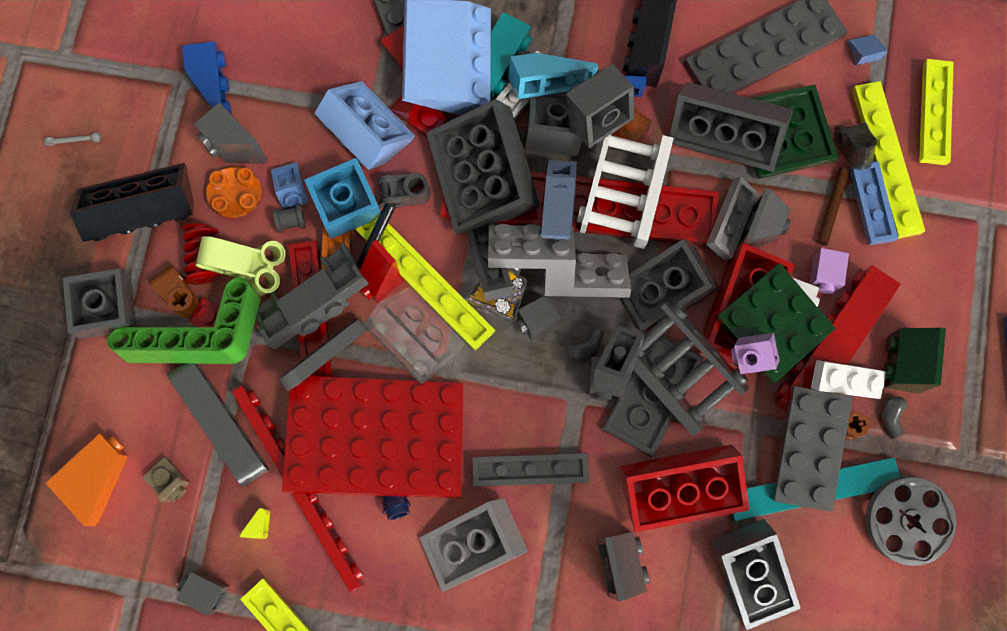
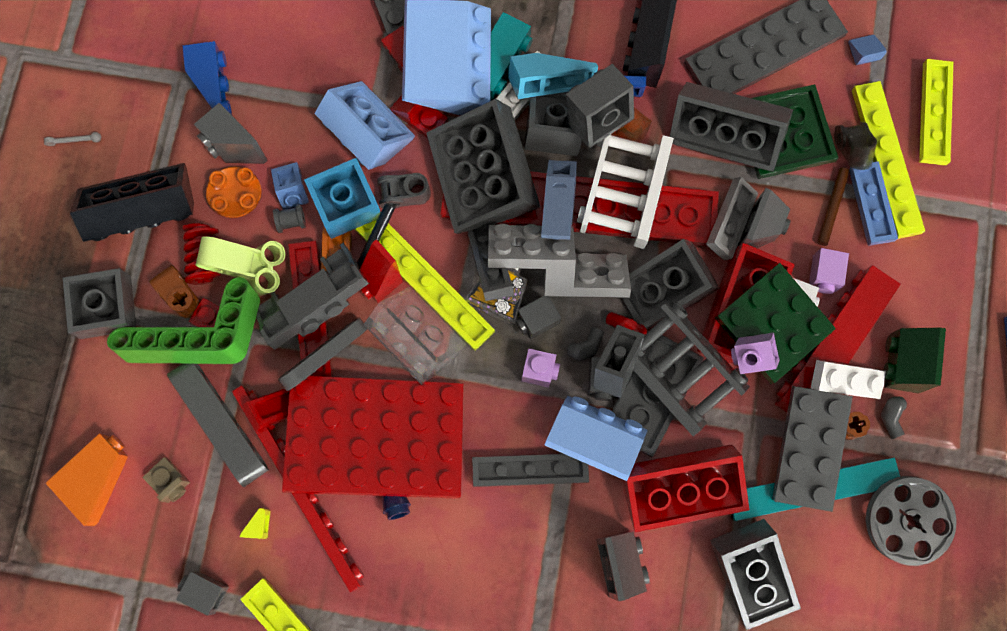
(268, 409): none -> red tile
(473, 544): light grey slope -> none
(540, 368): none -> lavender brick
(596, 437): none -> light blue slope
(614, 319): none -> red arm

